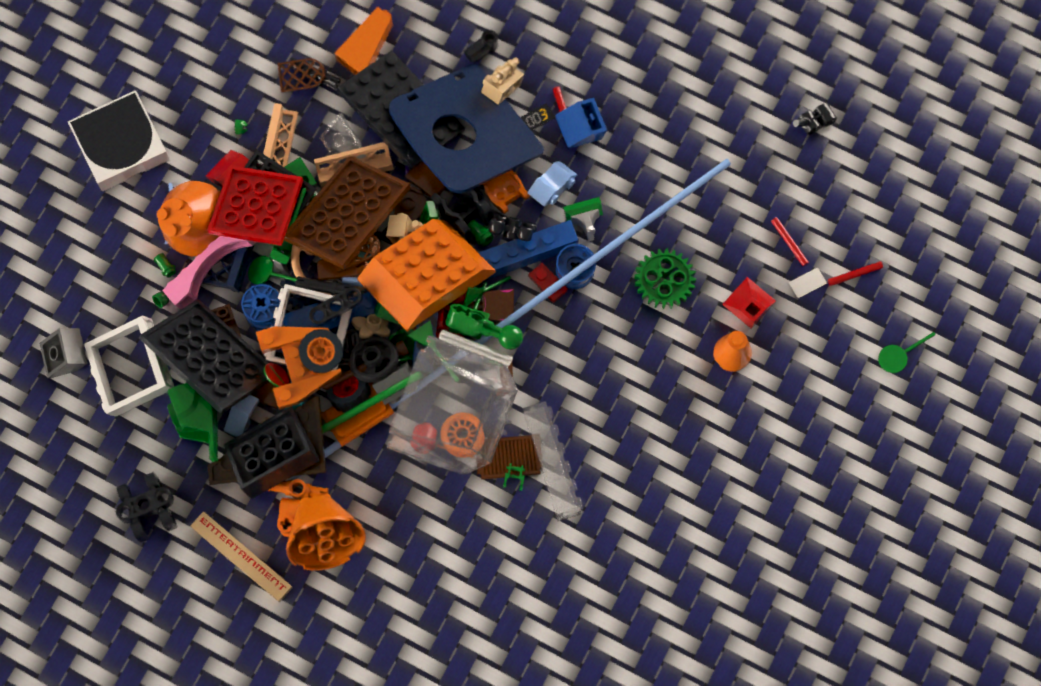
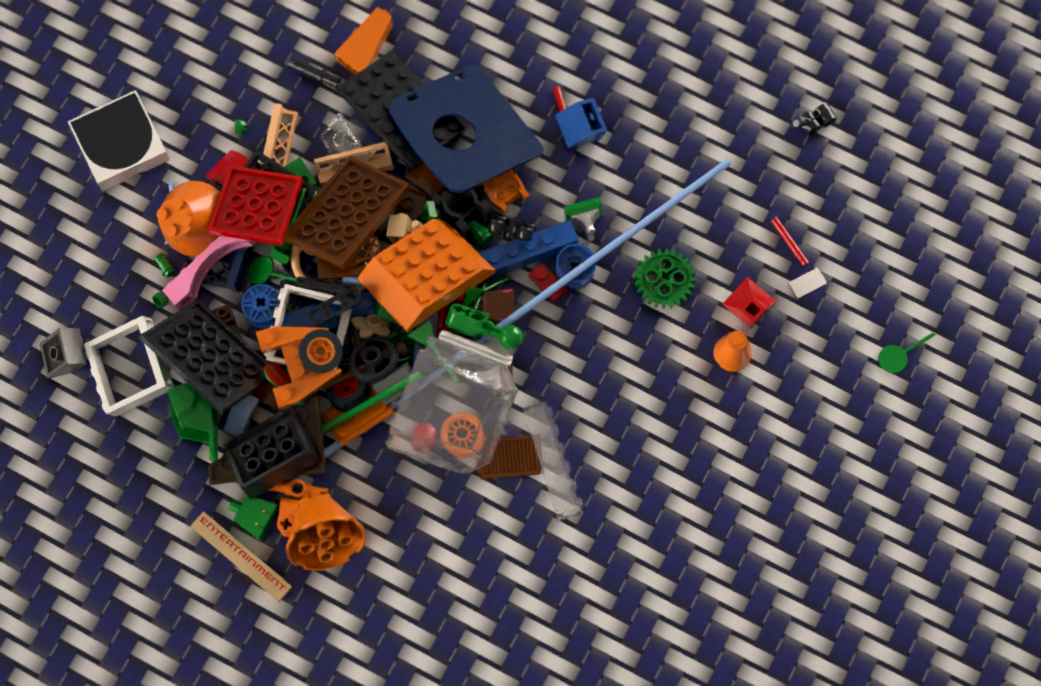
(134, 504): black piece -> none
(254, 515): none -> green torso
(280, 65): reddish brown window -> none
(481, 47): black piece -> none
(502, 81): tan brick -> none
(508, 475): green piece -> none
(538, 117): black sticker -> none
(552, 184): light blue brick -> none
(855, 273): red bar -> none

